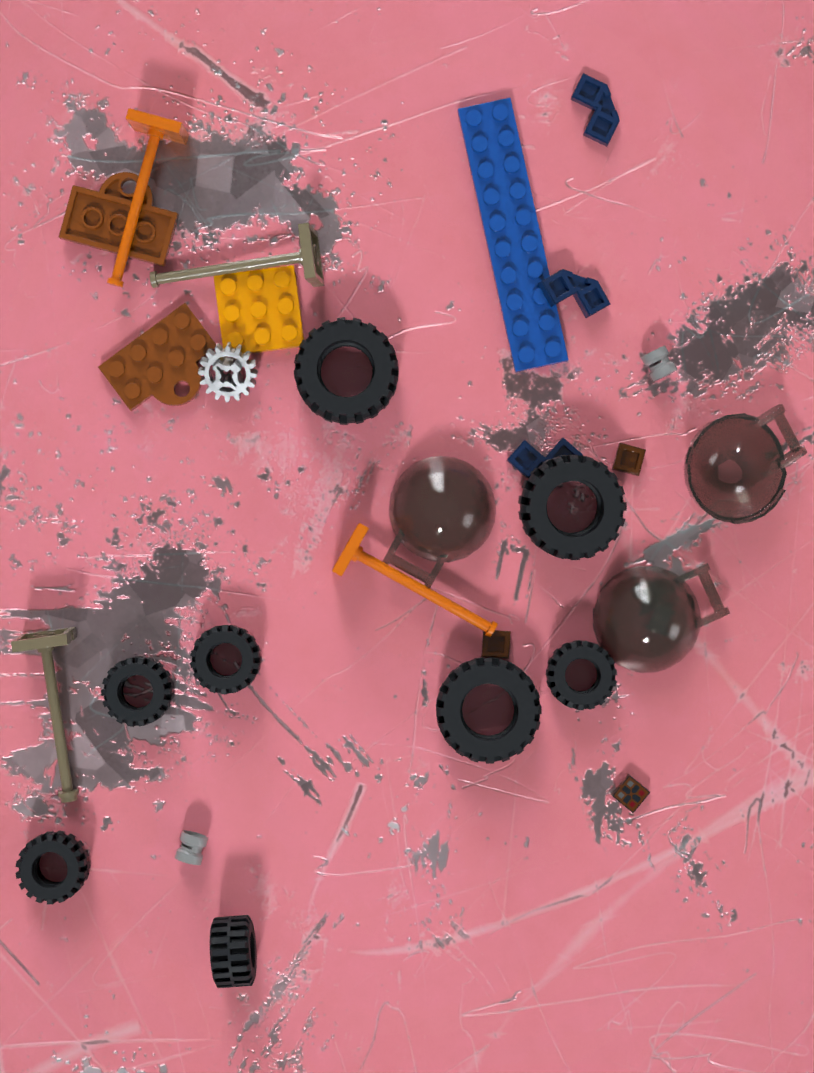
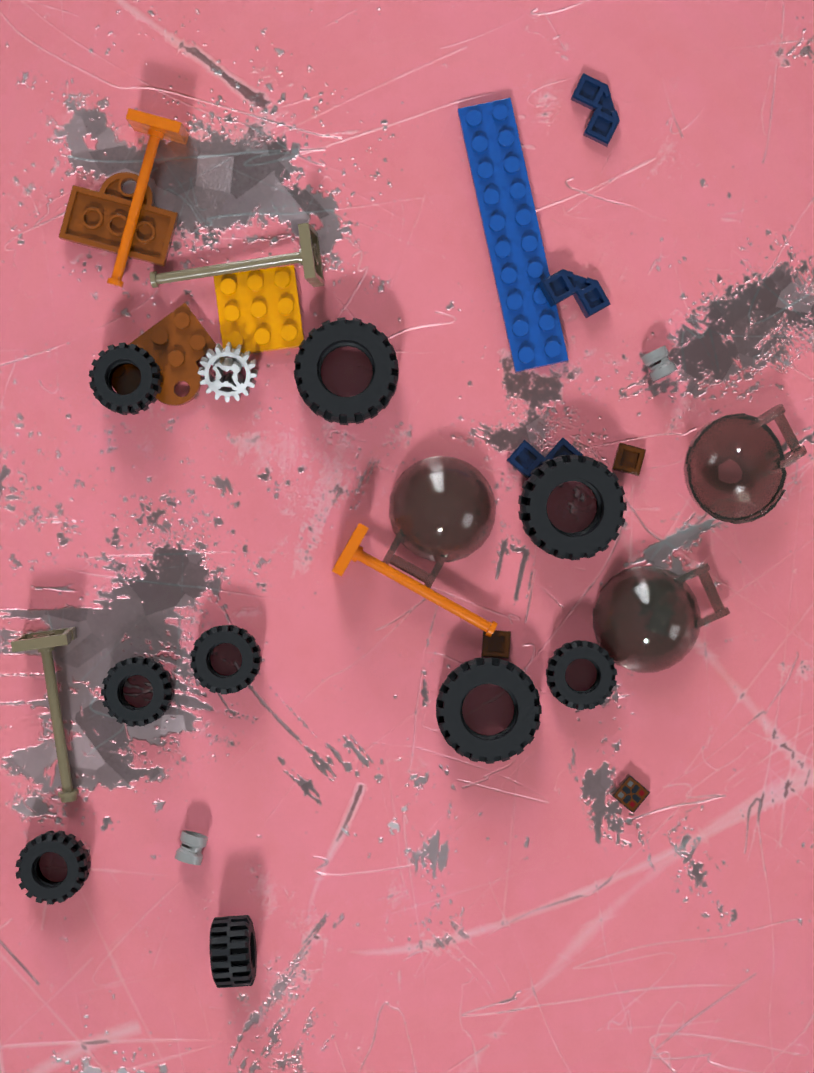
(104, 370): none -> black tyre

